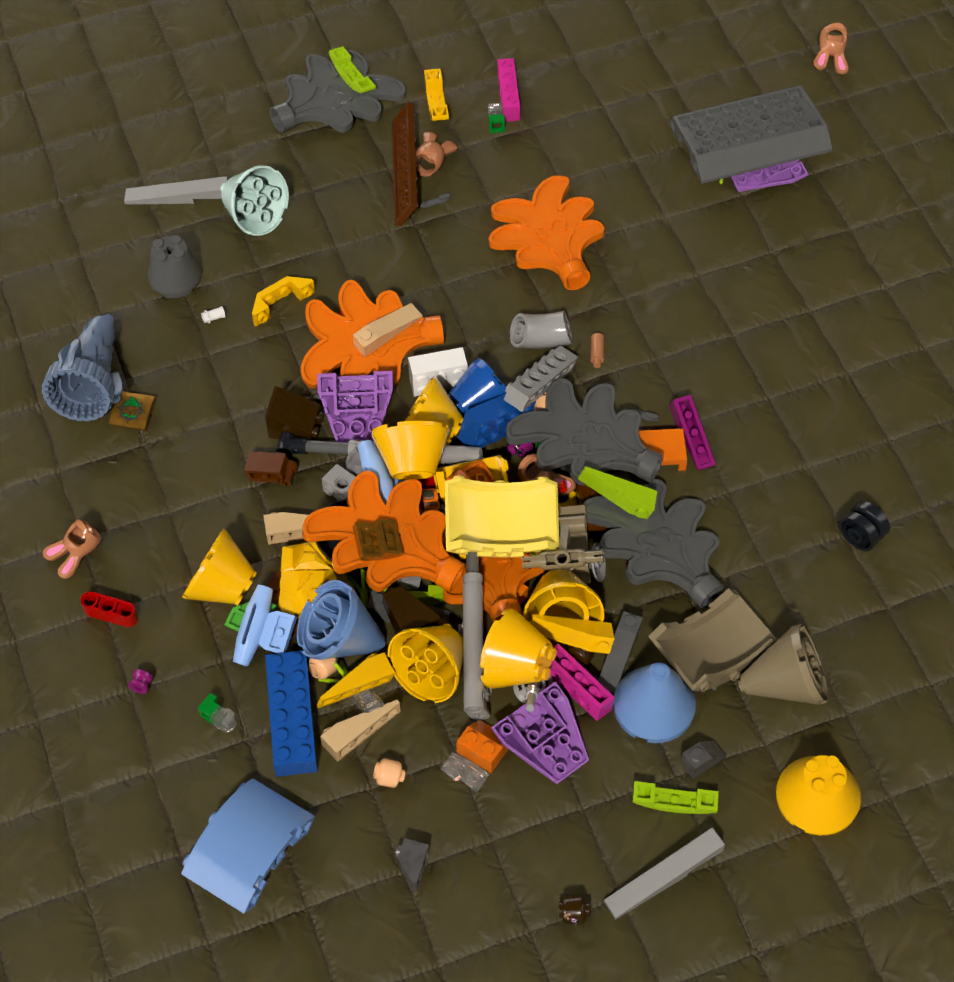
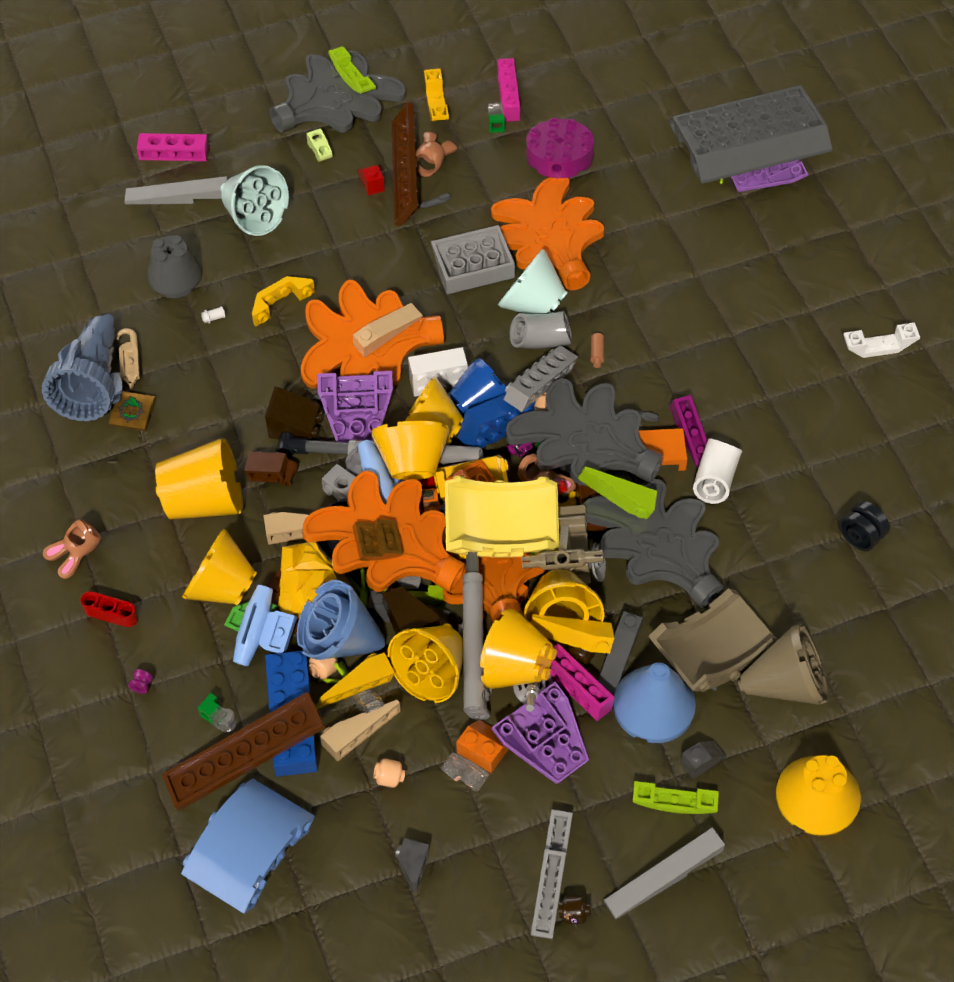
(129, 358): none -> tan plate
(172, 147): none -> dark pink brick
(200, 483): none -> yellow cone
(243, 751): none -> reddish brown plate
(319, 145): none -> yellowish green leg
(371, 179): none -> red slope
(473, 259): none -> light grey slope
(535, 289): none -> light aqua cone
(551, 874): none -> light grey slope
(559, 148): none -> magenta brick
(716, 471): none -> white brick
(832, 47): nougat piece -> none
(881, 345): none -> white slope

